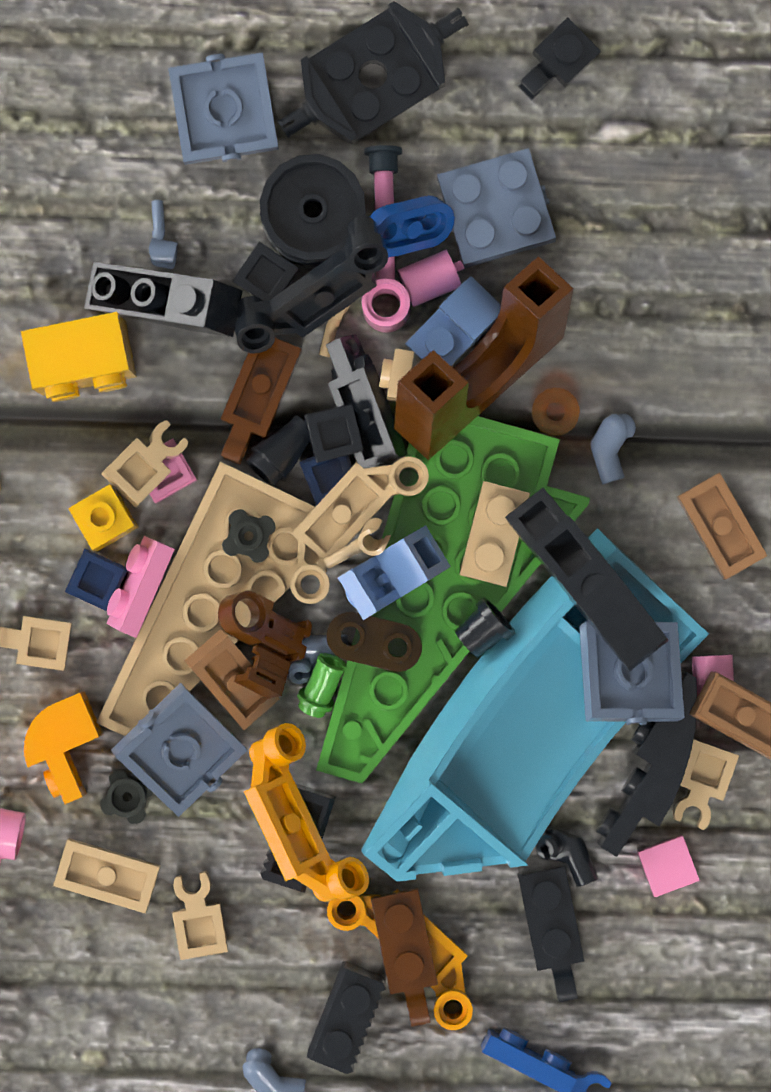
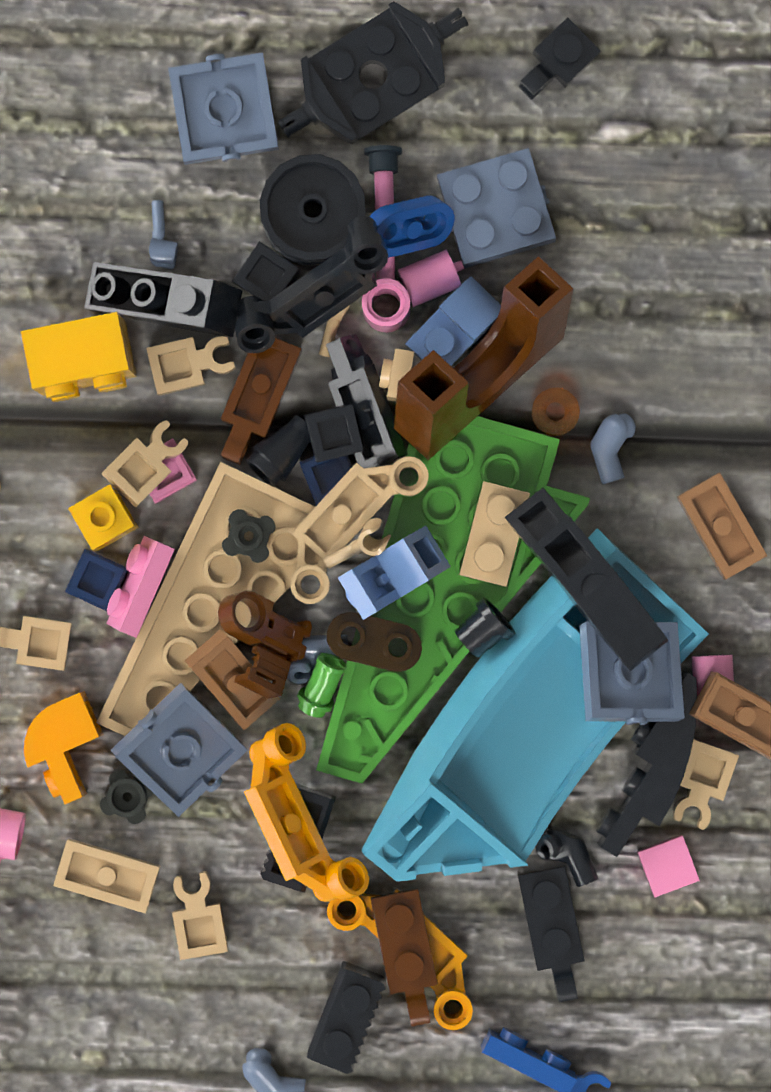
(180, 364): none -> tan plate

